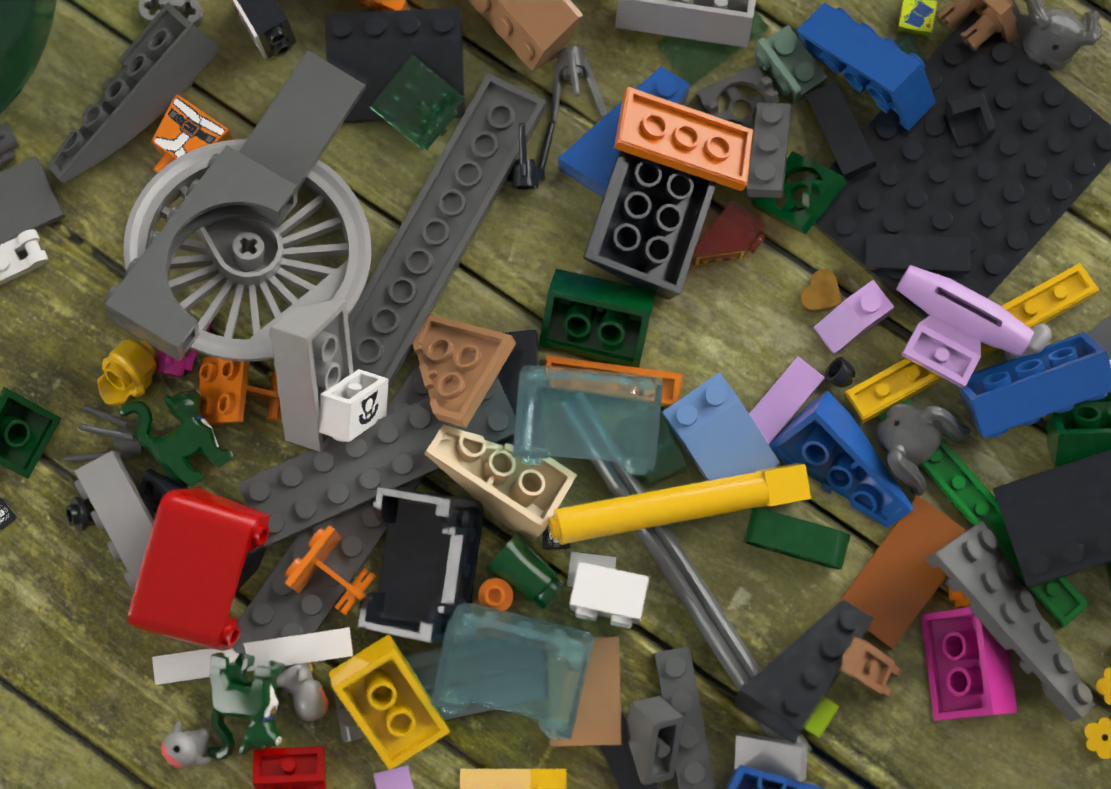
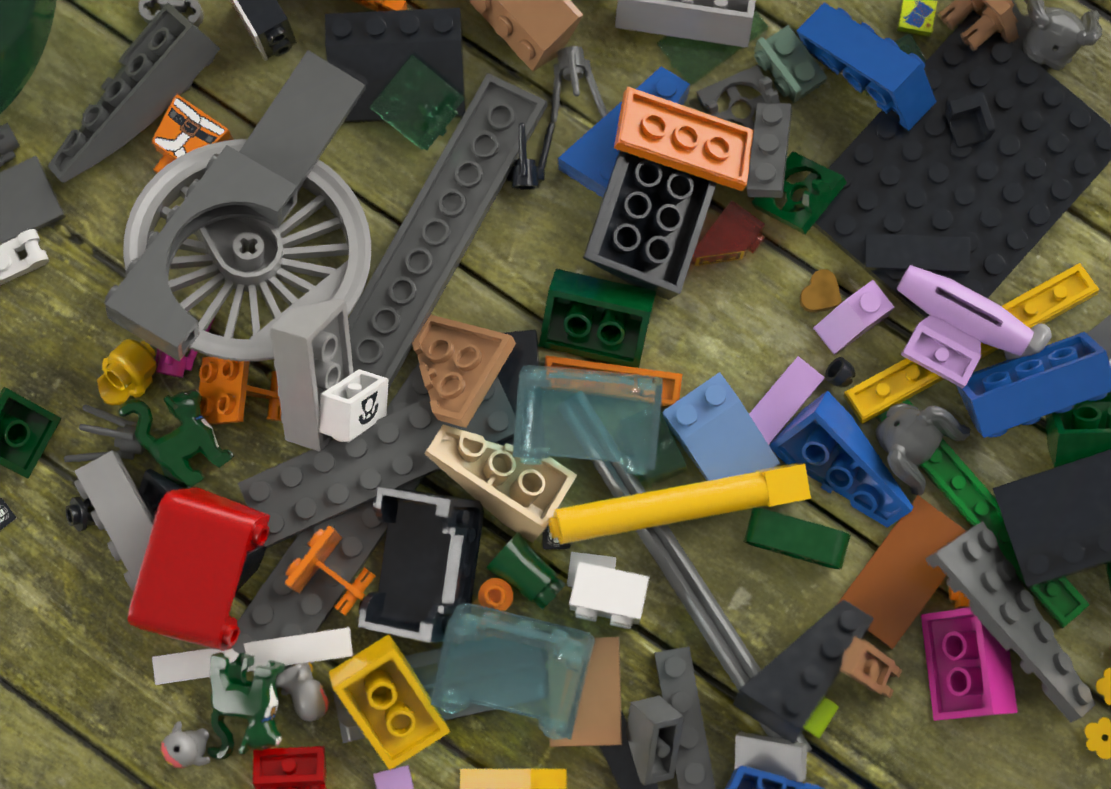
(841, 130): black tile -> none

